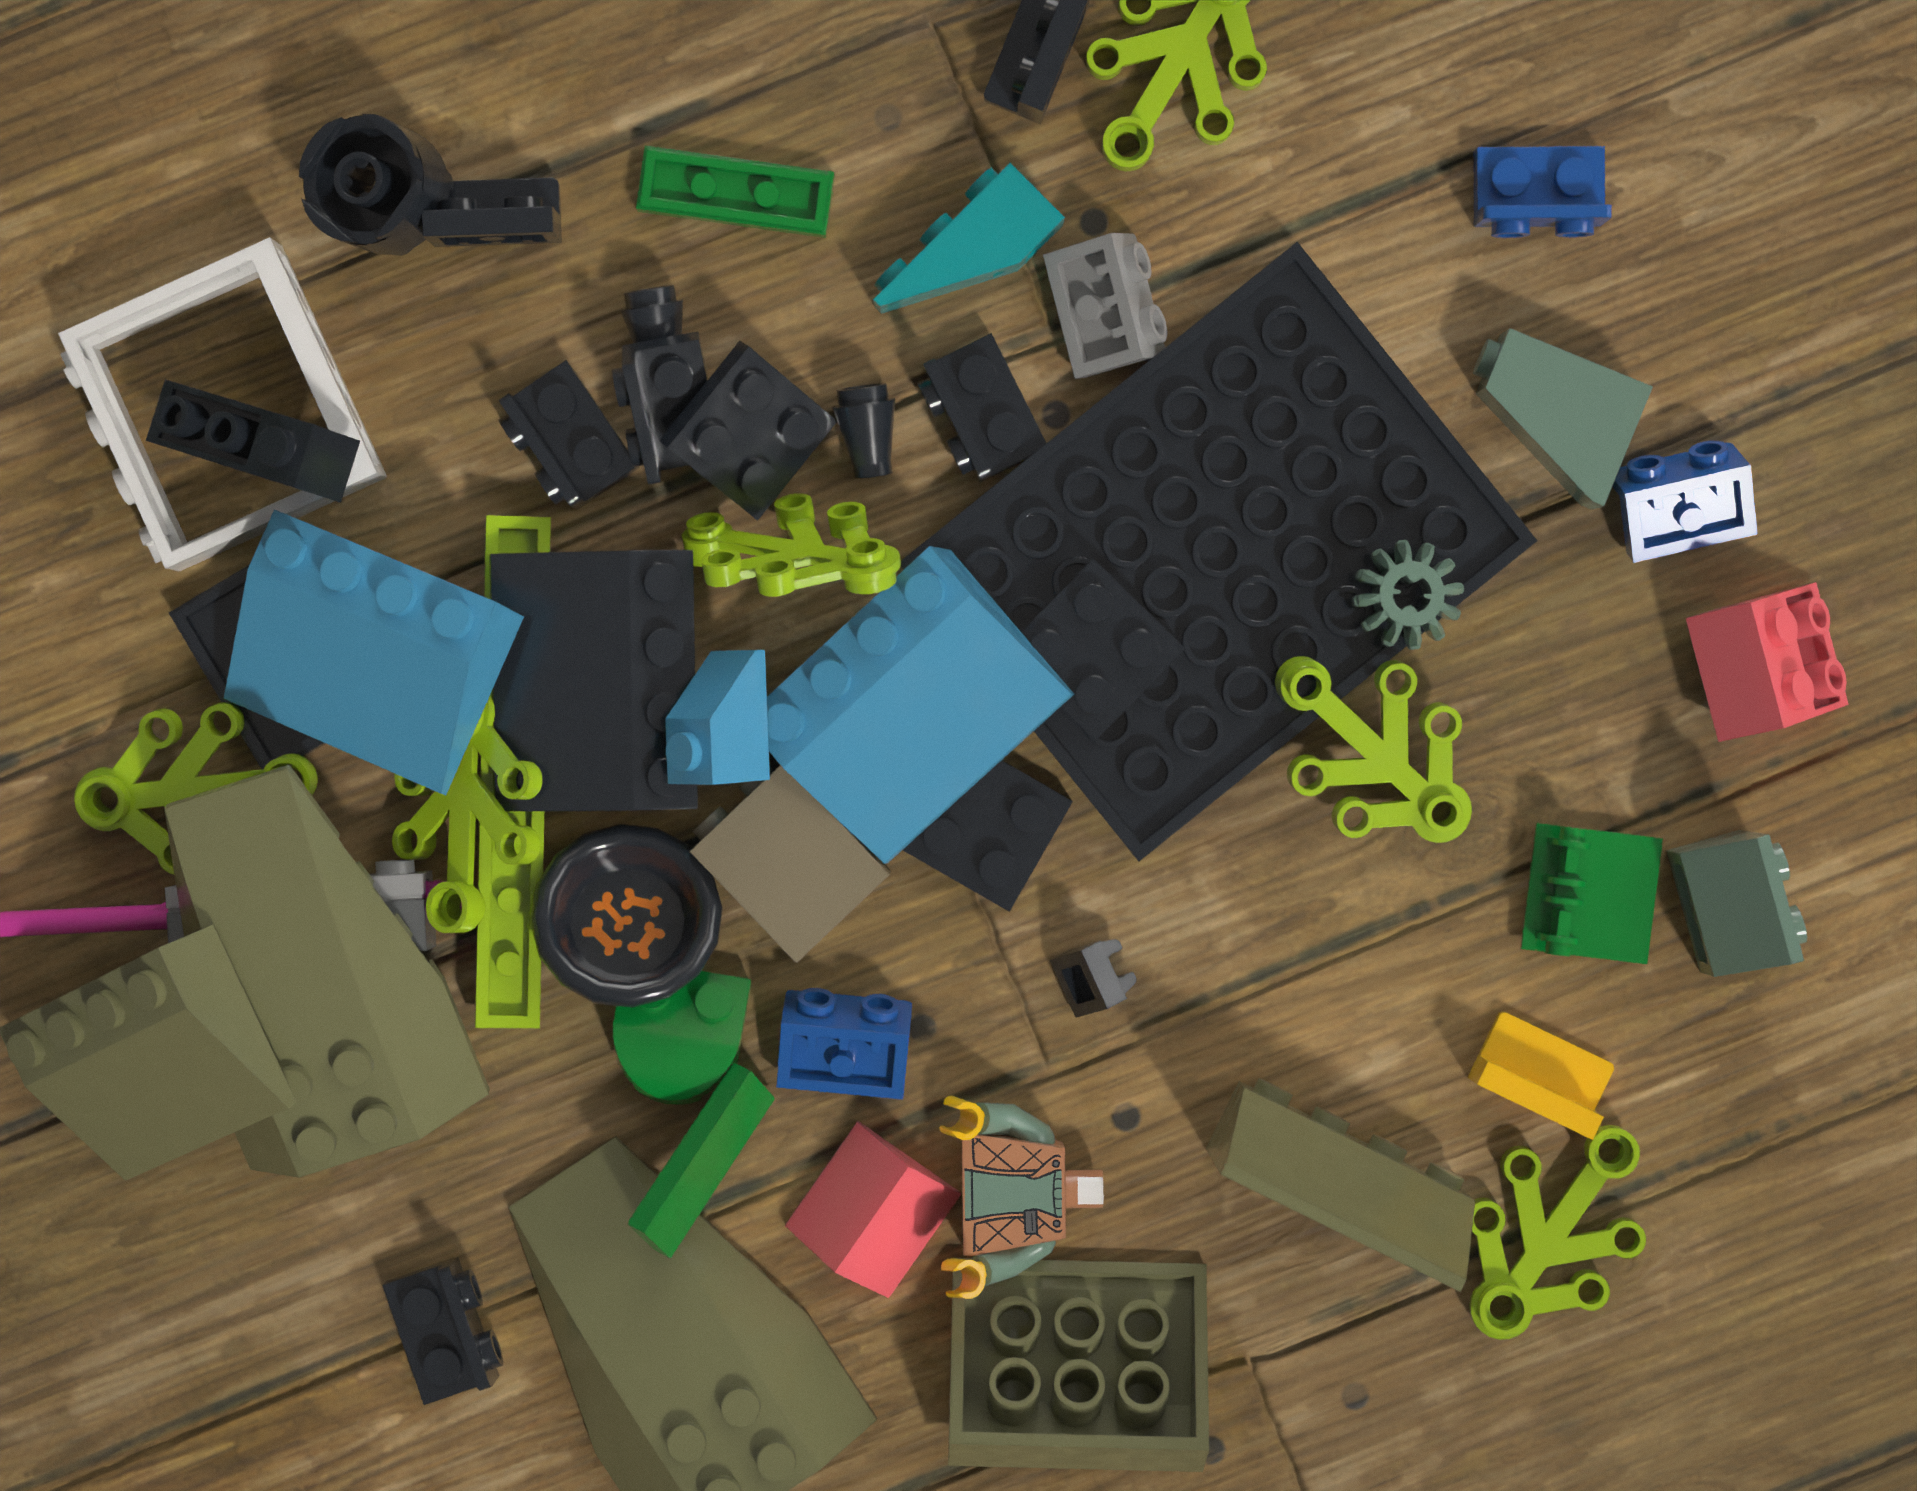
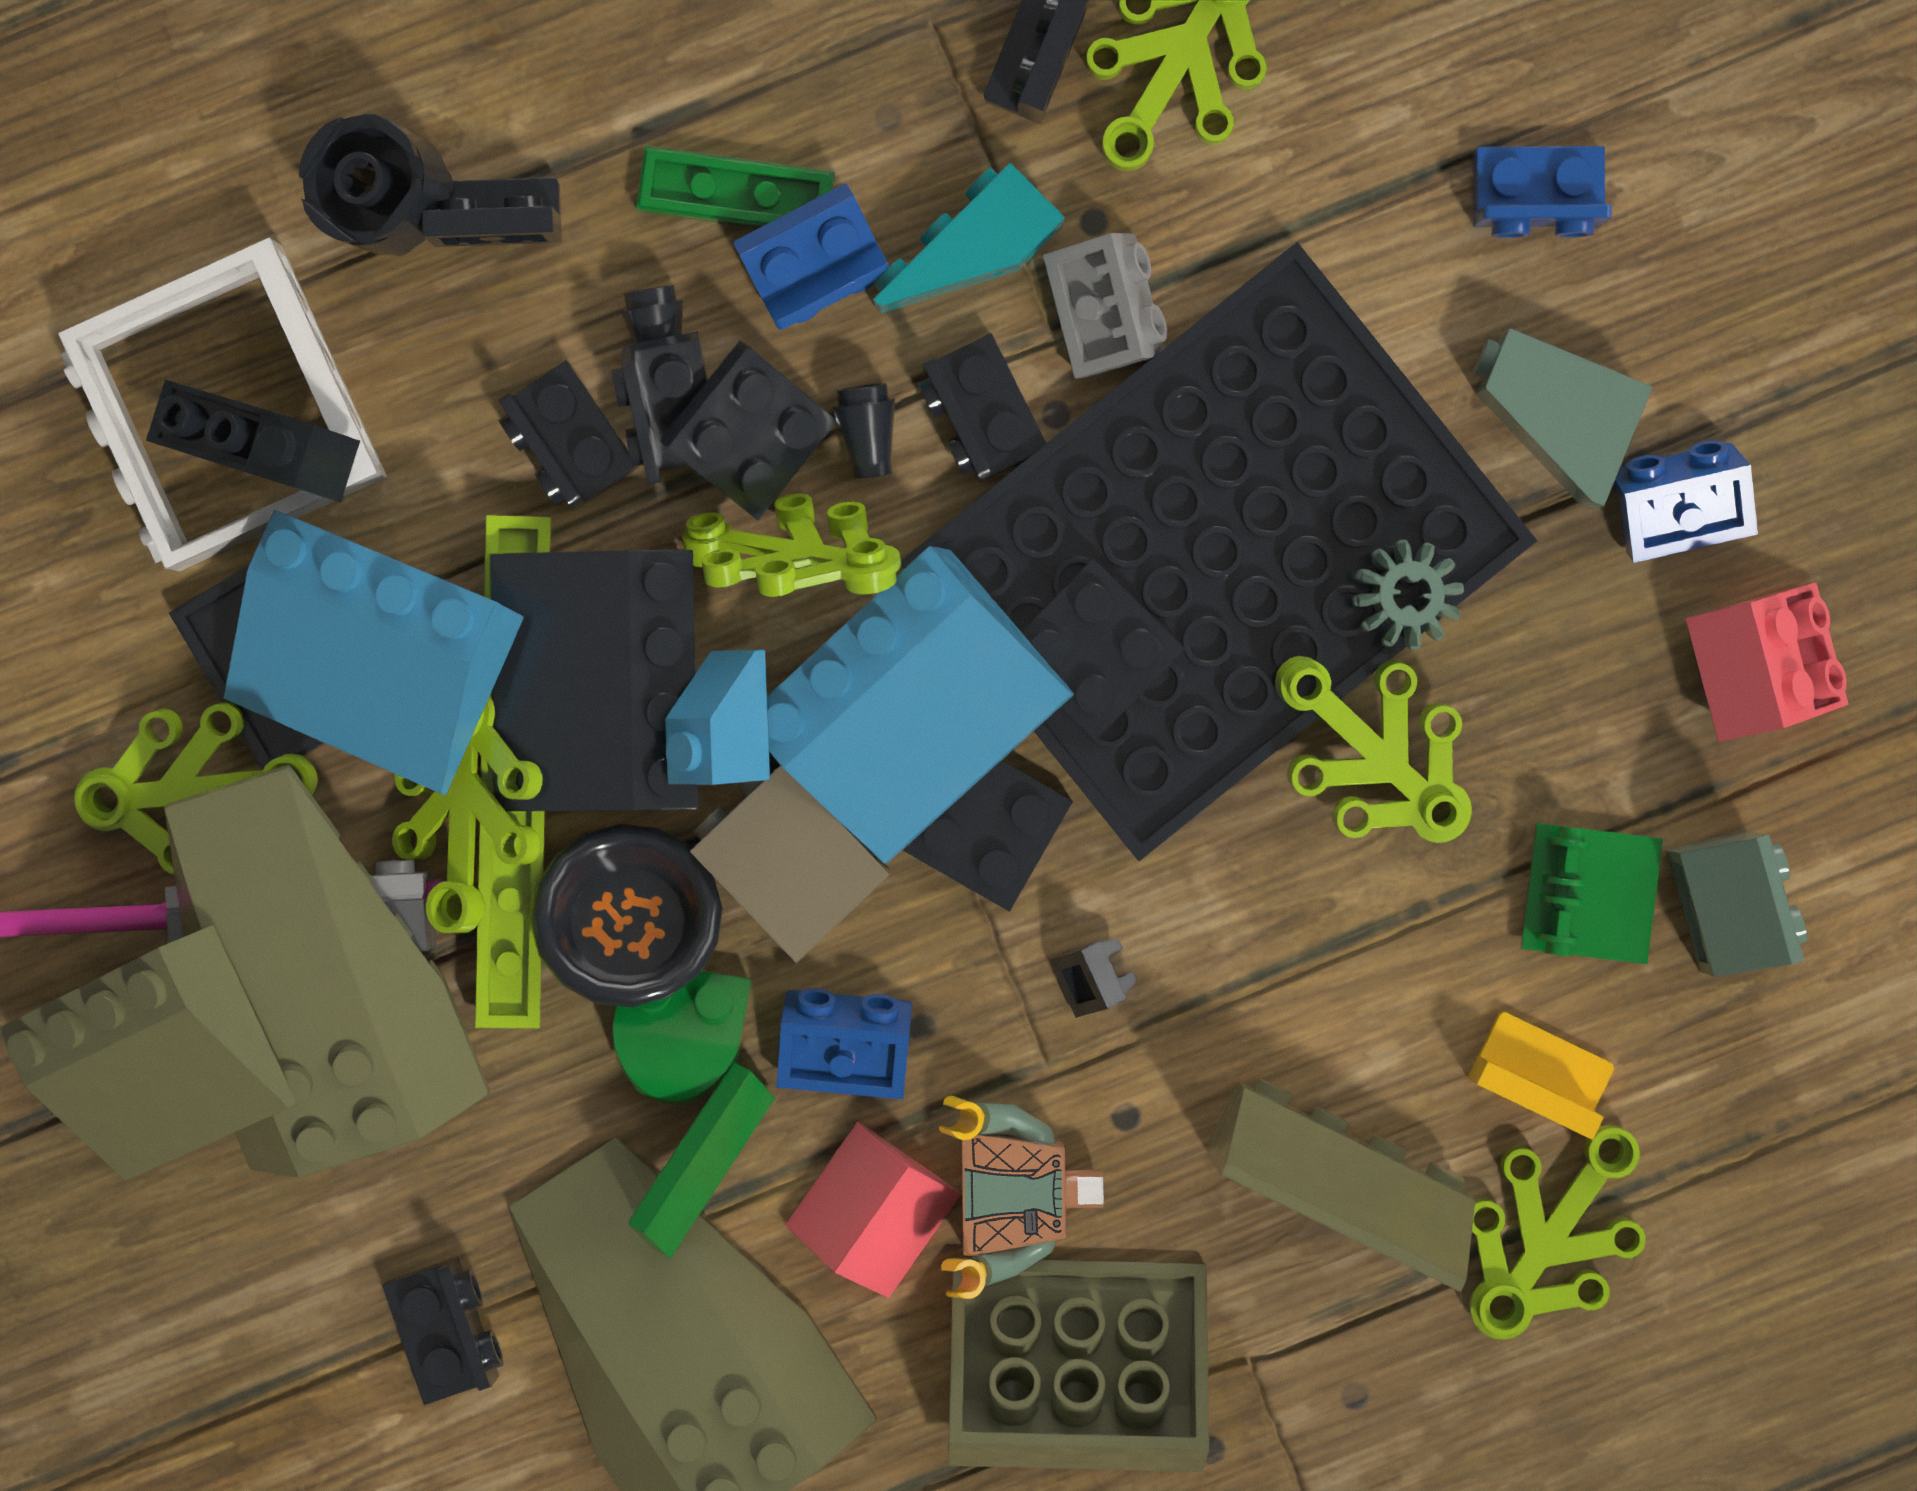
(812, 257): none -> blue bracket

